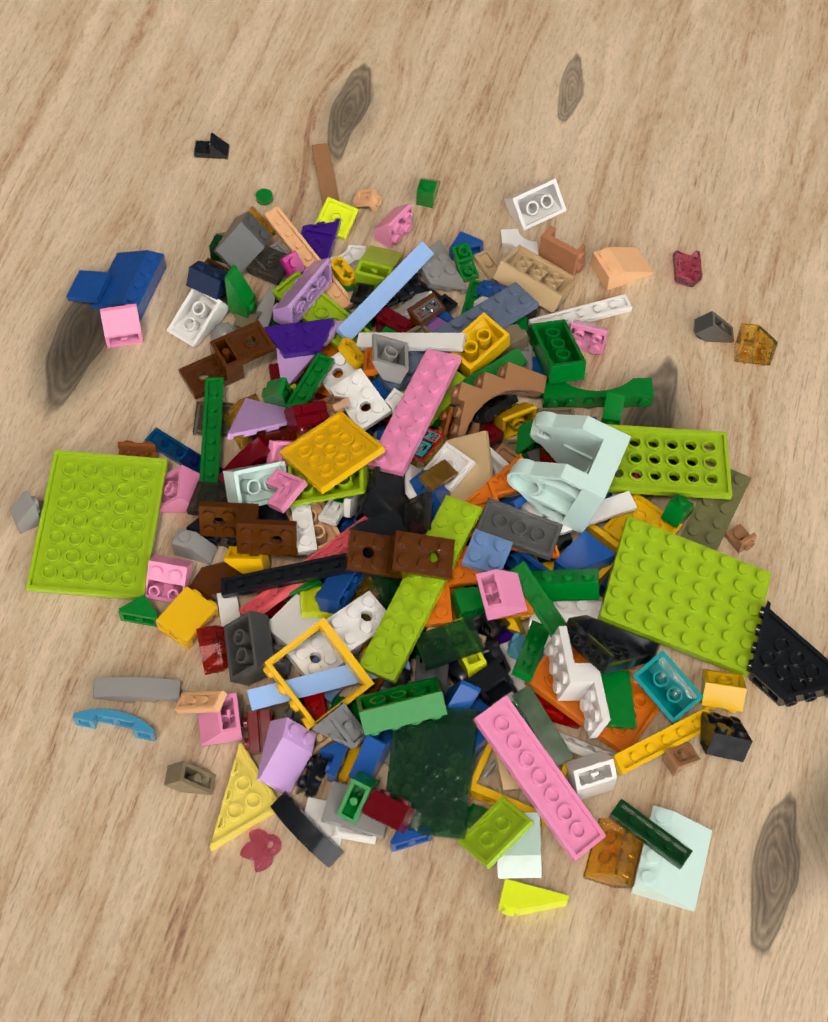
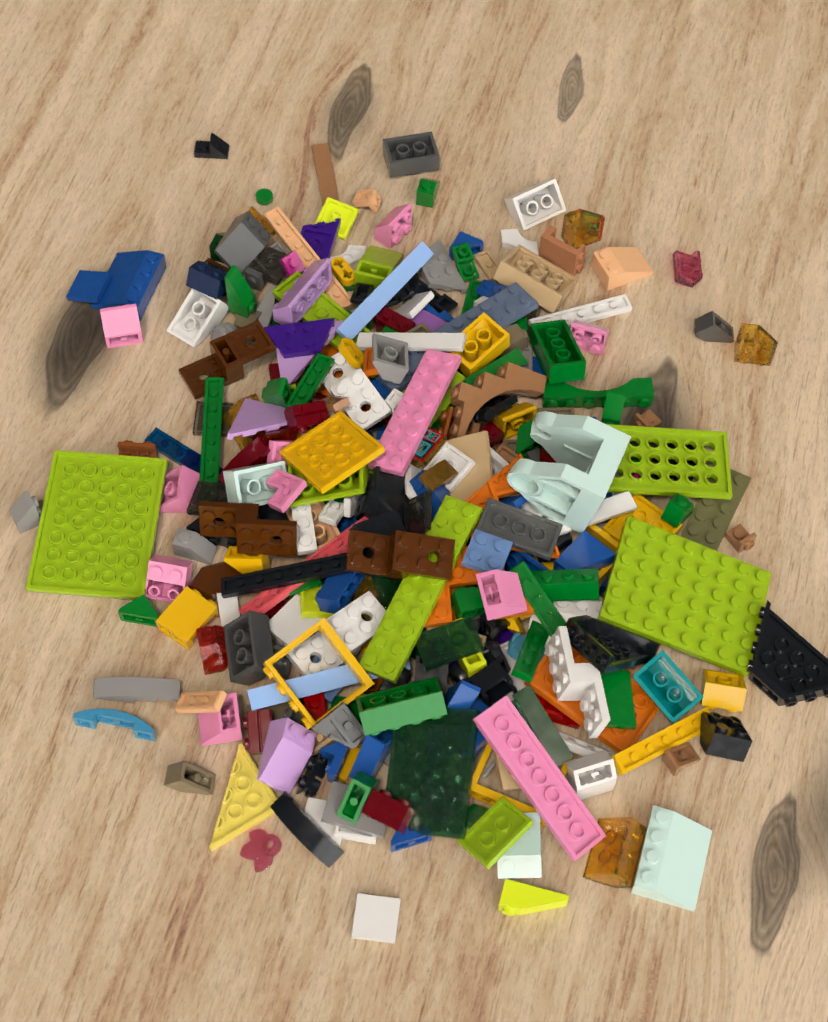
(254, 279): none -> dark grey bracket
(376, 918): none -> white tile
(411, 154): none -> dark grey brick
(425, 309): slope -> none
(582, 228): none -> clear yellow slope
(647, 419): none -> medium nougat bracket
(650, 834): dark green tile -> none

